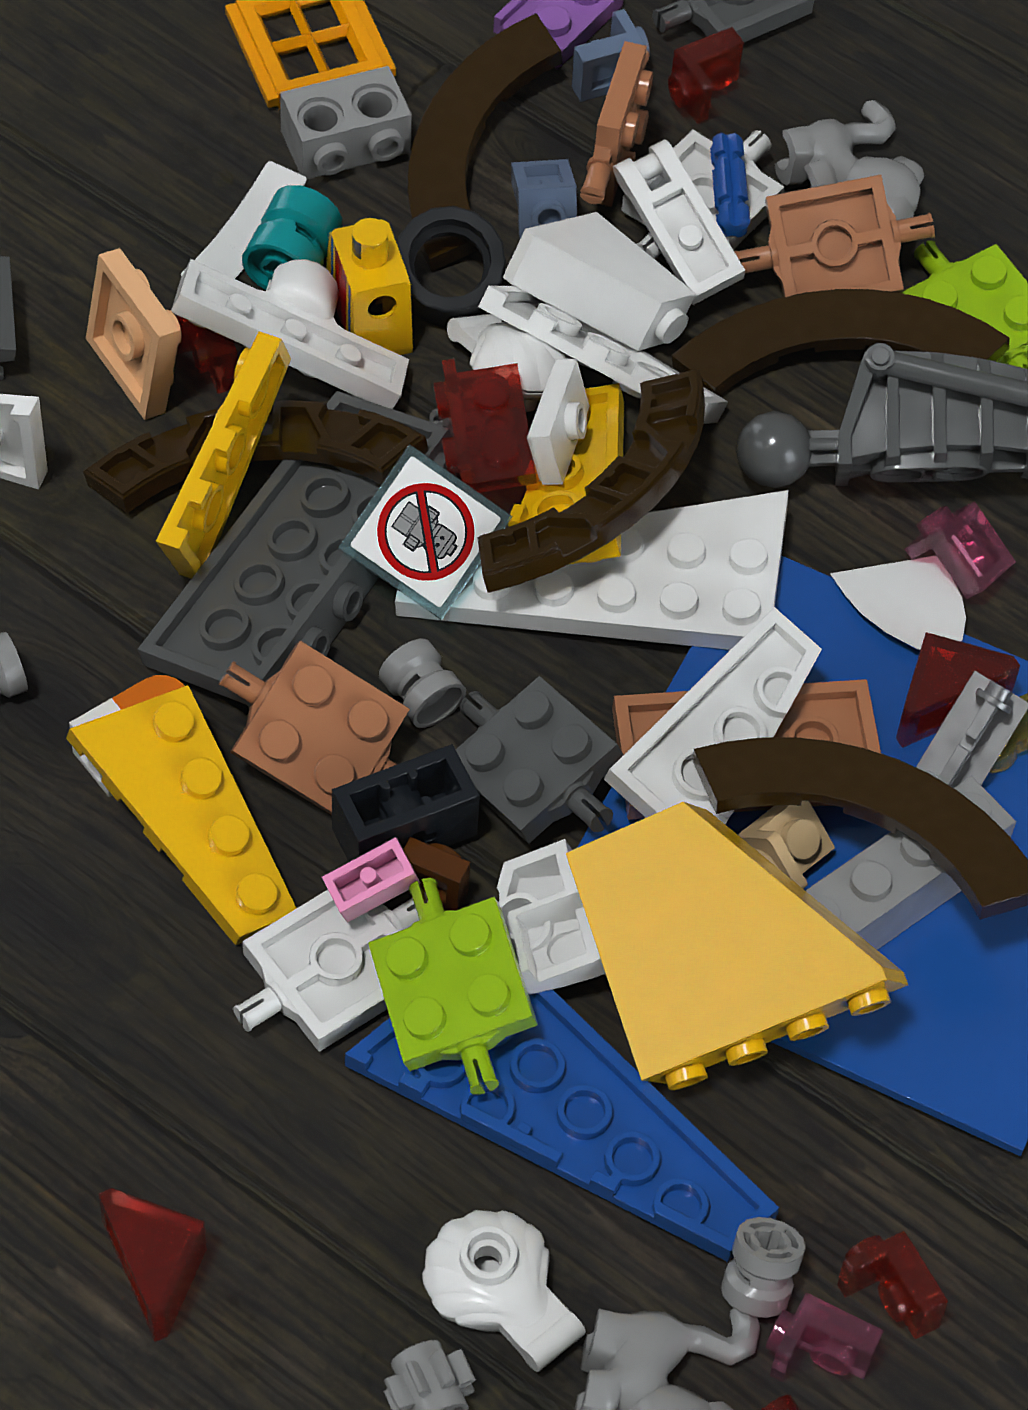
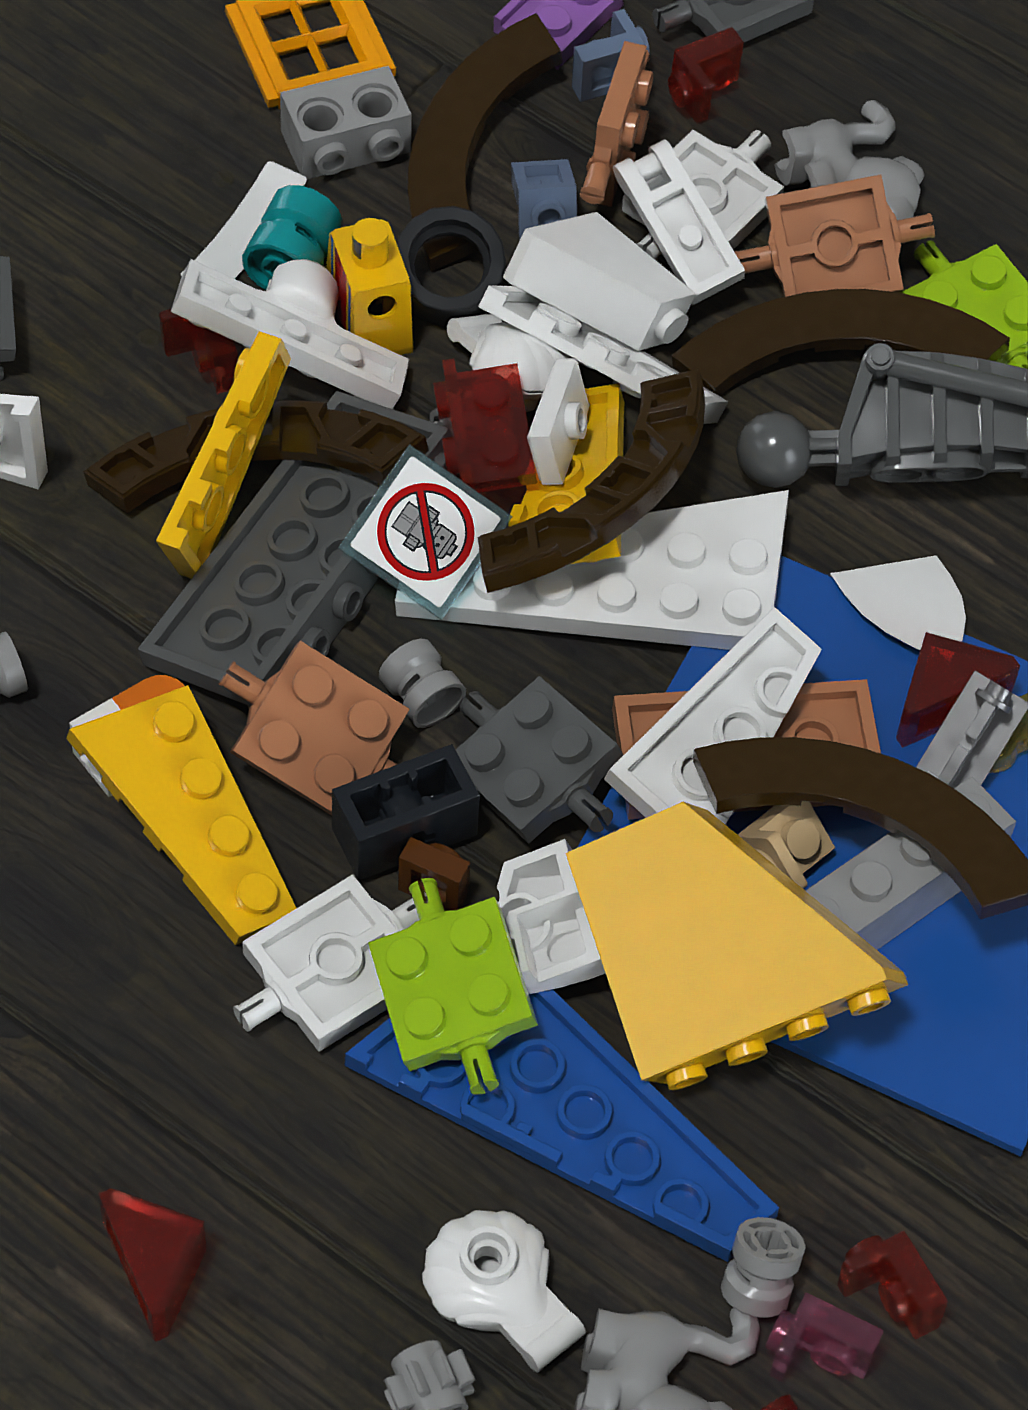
(133, 333): light nougat plate -> none
(370, 880): bright pink piece -> none
(730, 184): blue axle -> none
(964, 546): clear pink bracket -> none

